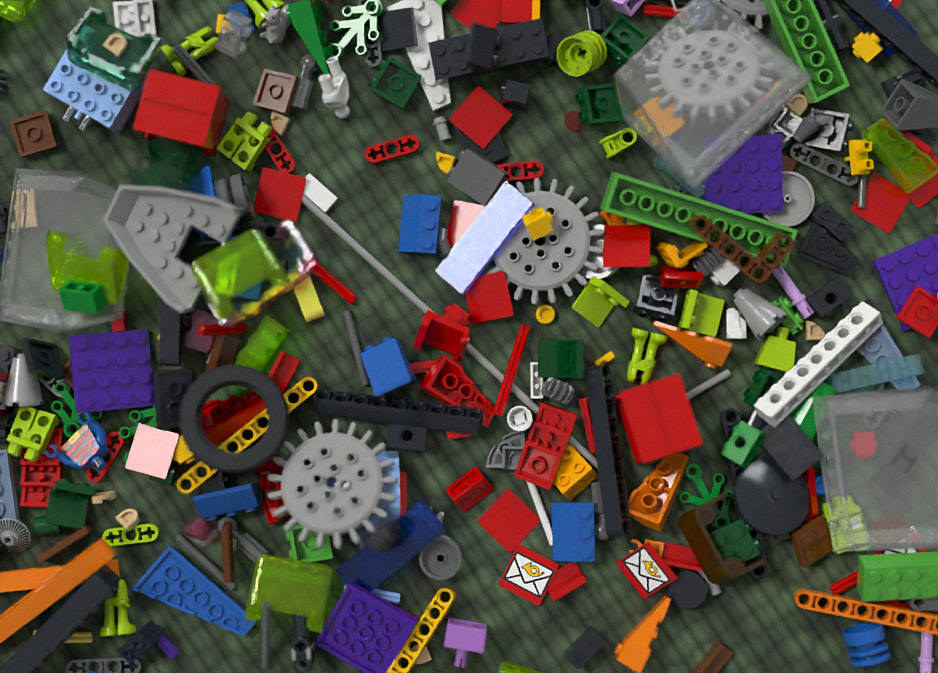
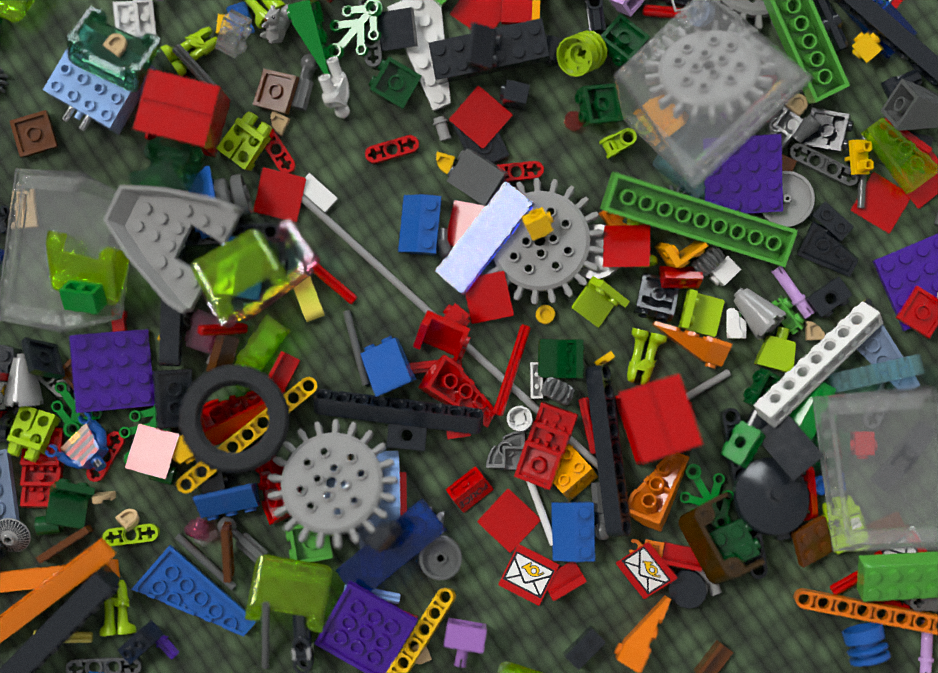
(737, 251): reddish brown beam -> none

